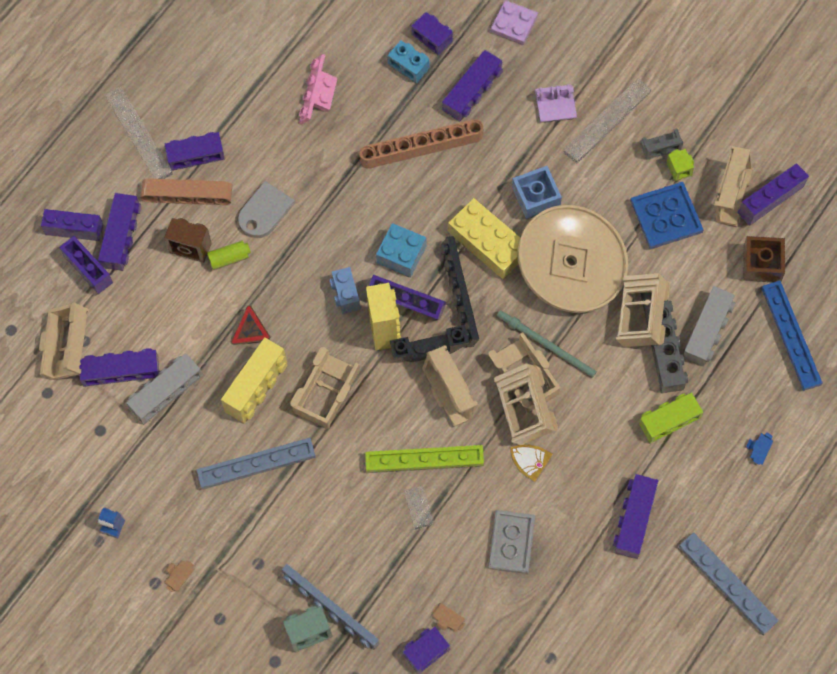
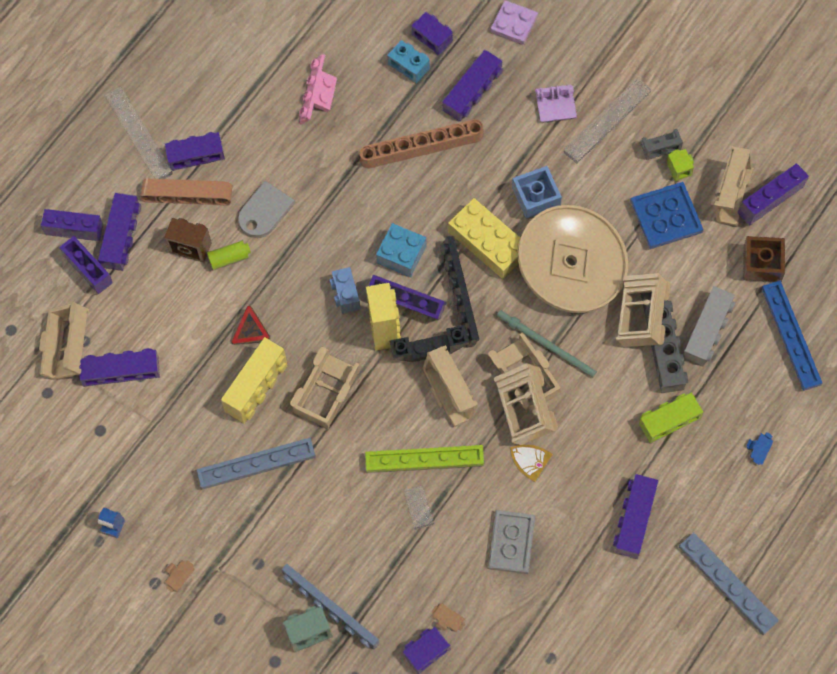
(164, 388): light grey brick -> none

